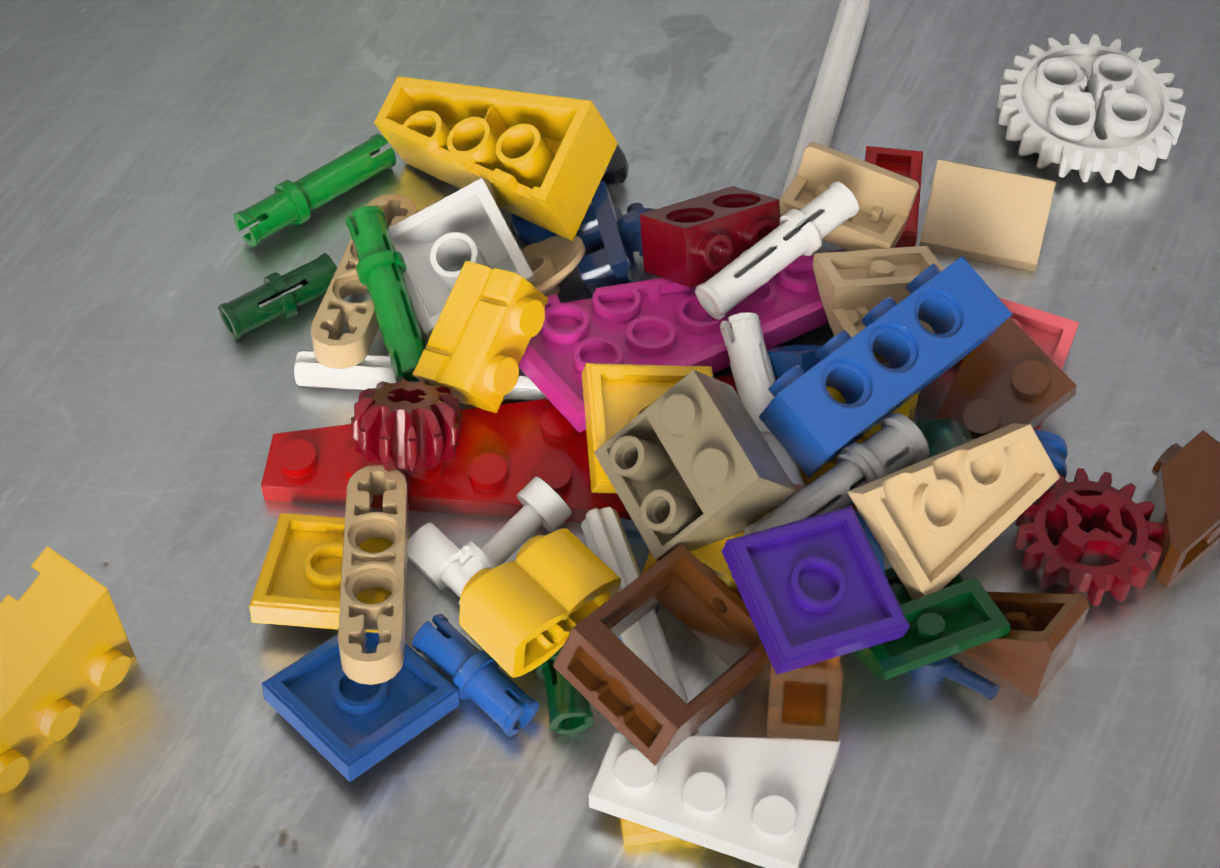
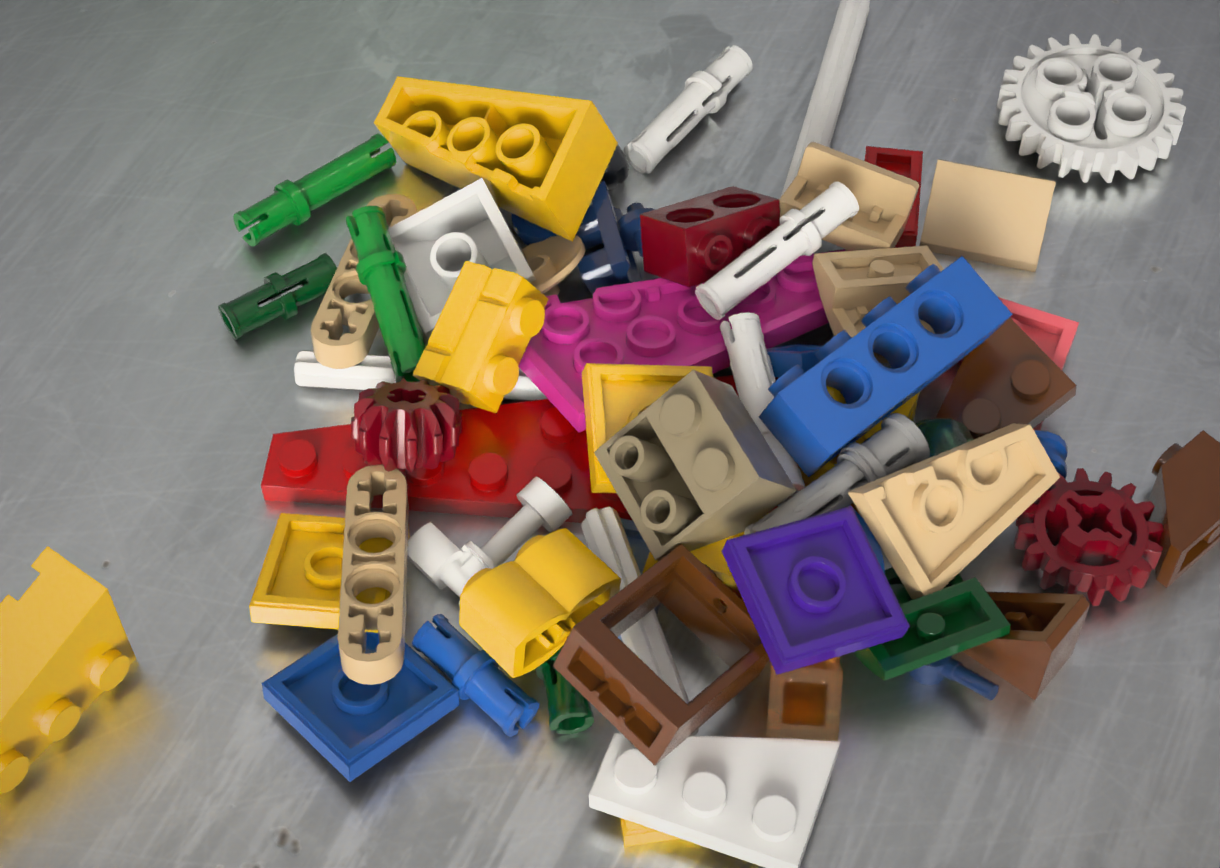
(703, 94): none -> white pin

